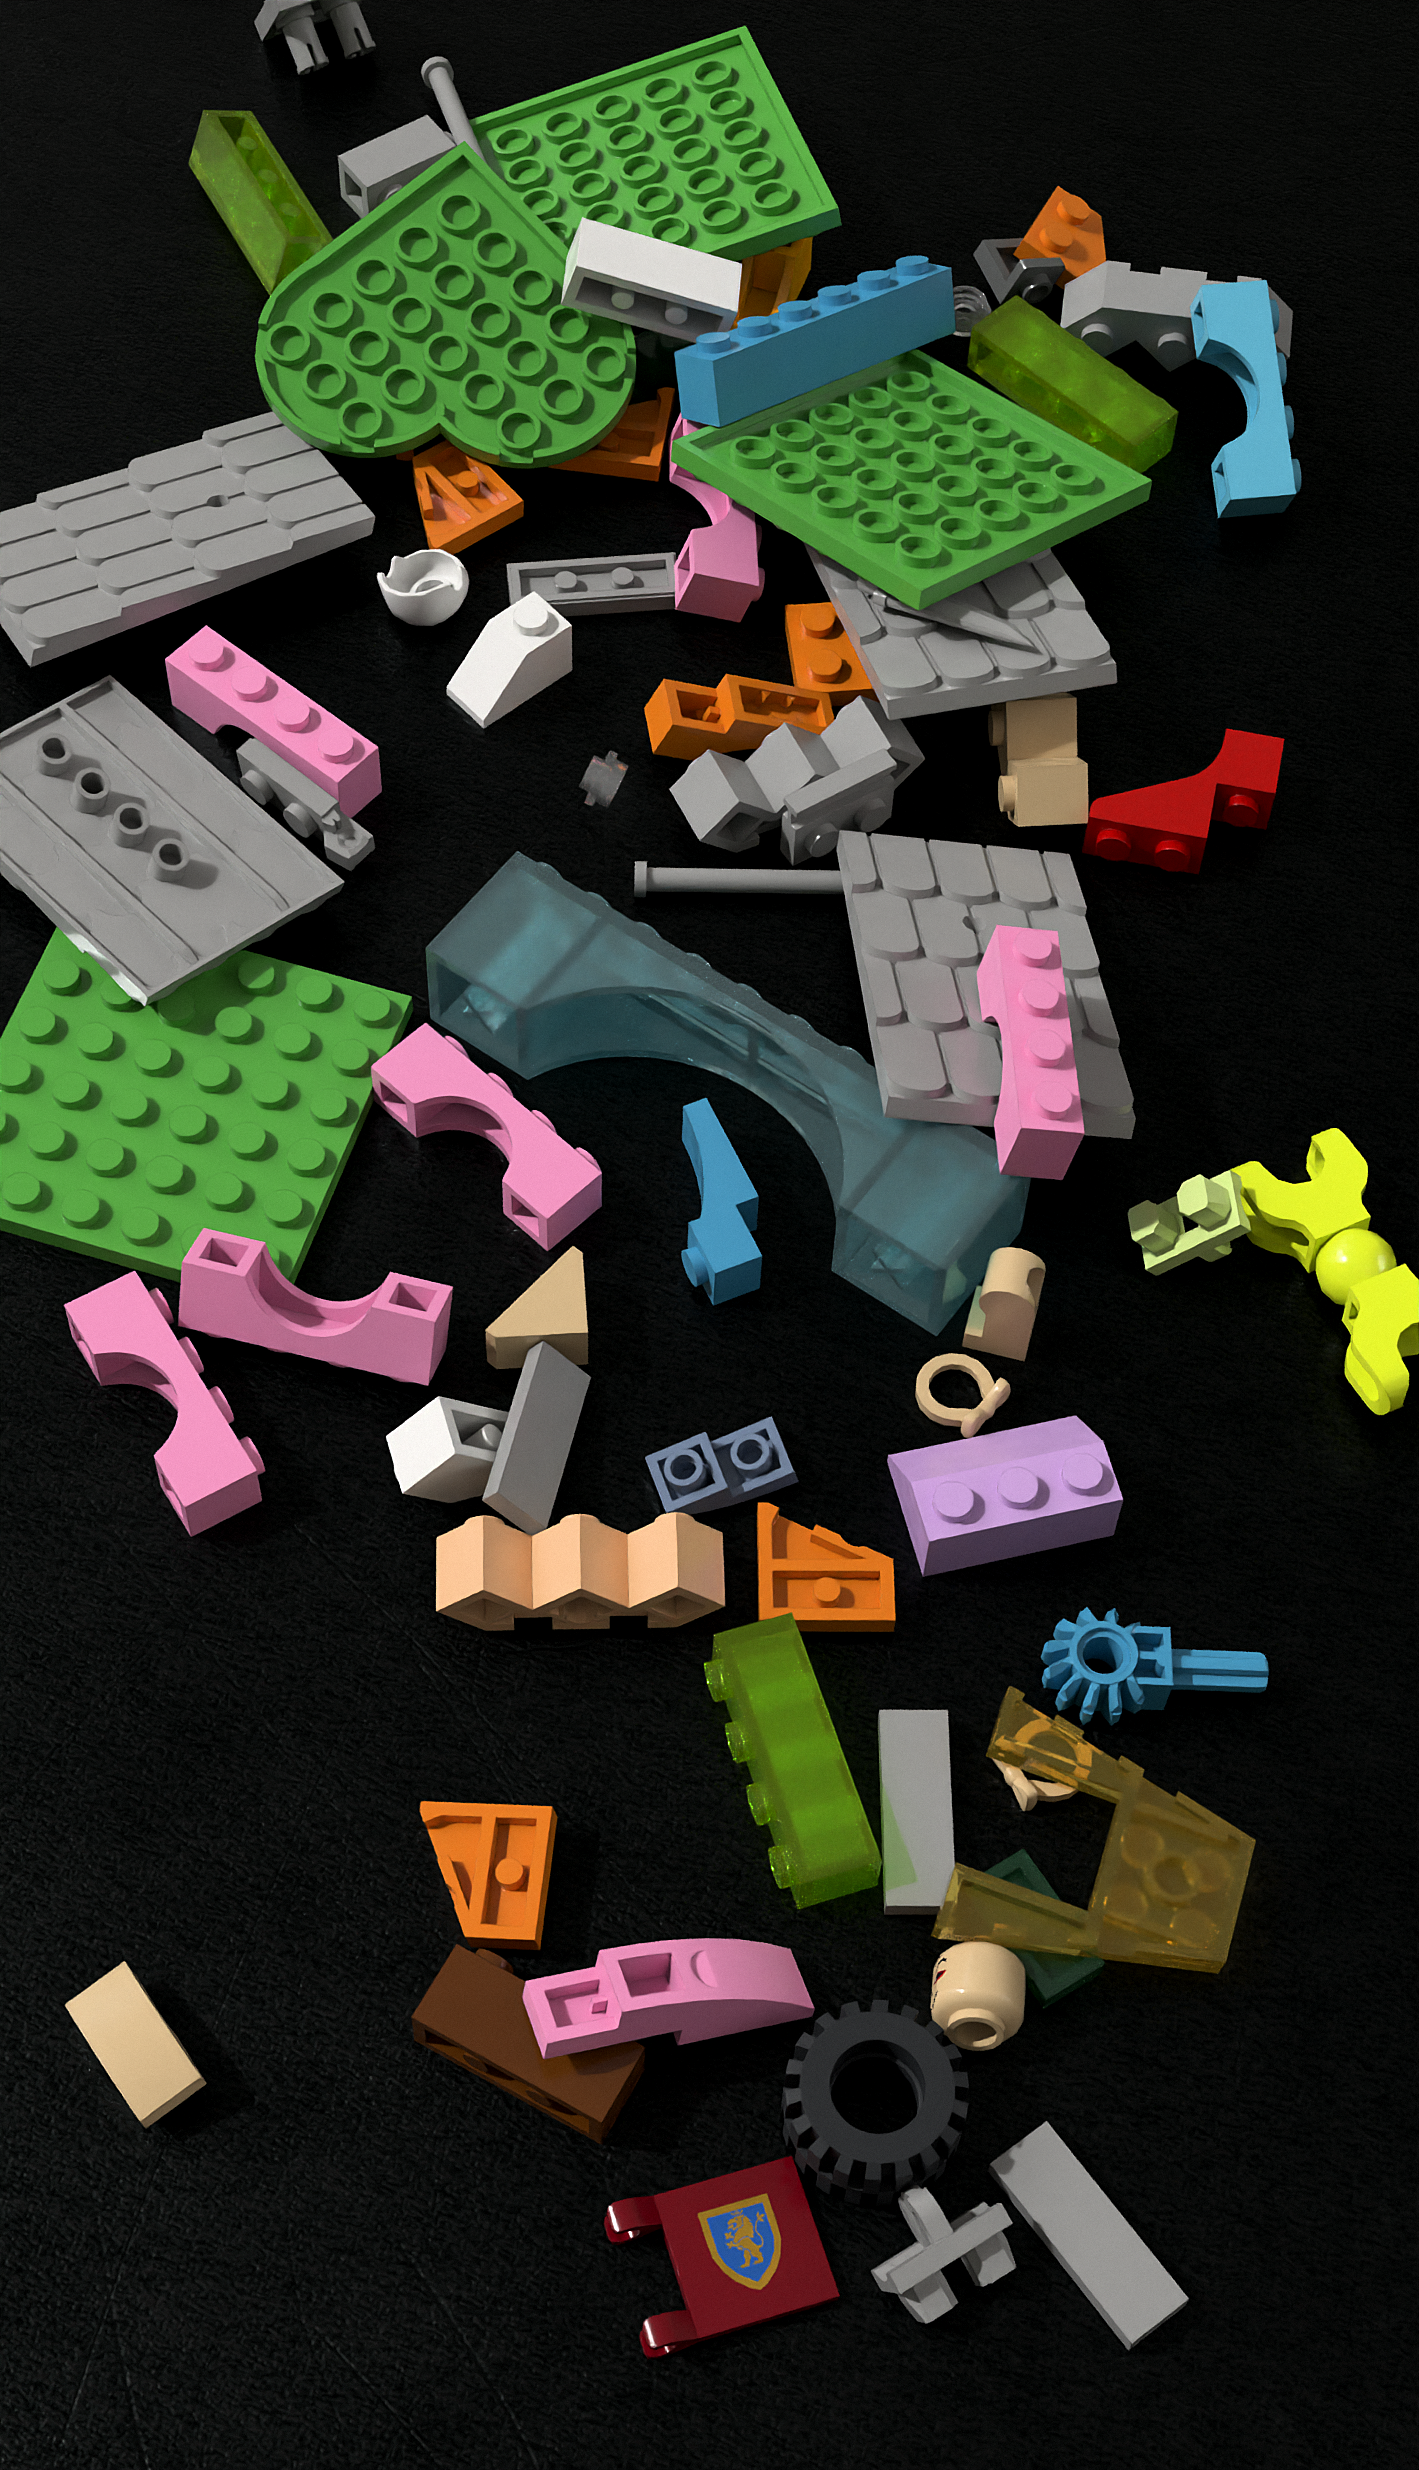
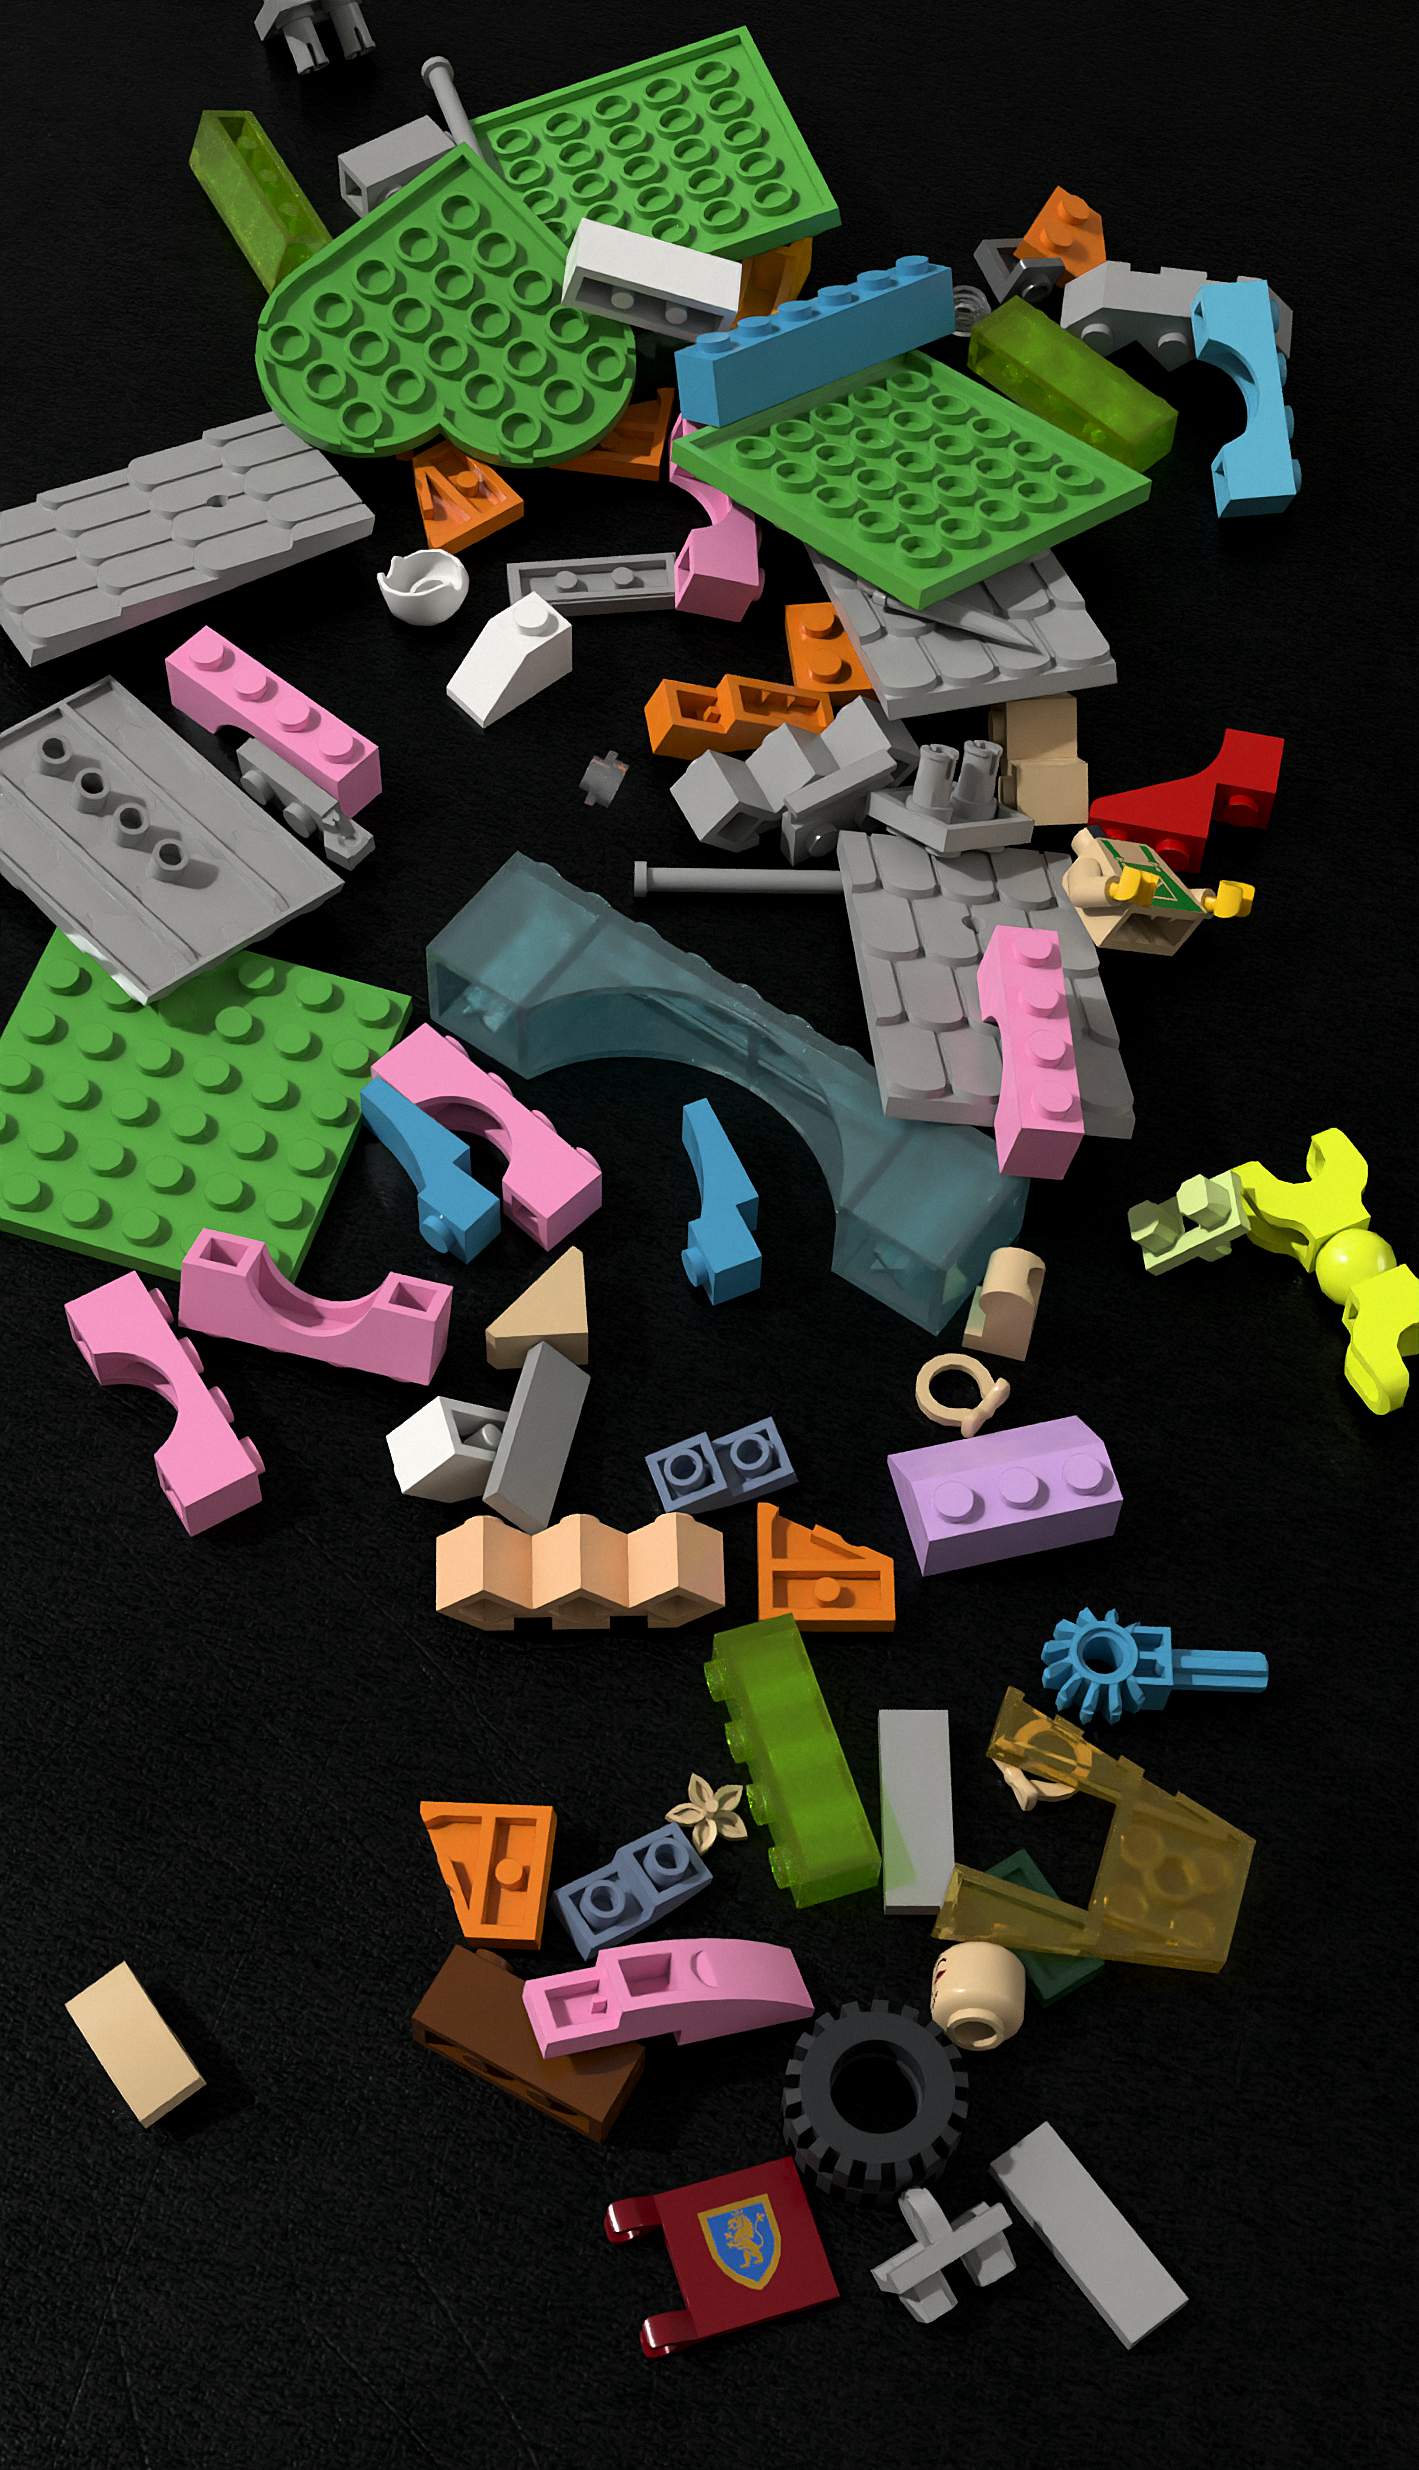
(452, 1206): none -> dark azure slope
(631, 1892): none -> sand blue slope
(710, 1814): none -> tan plant
(951, 813): none -> light grey plate
(1136, 900): none -> tan torso

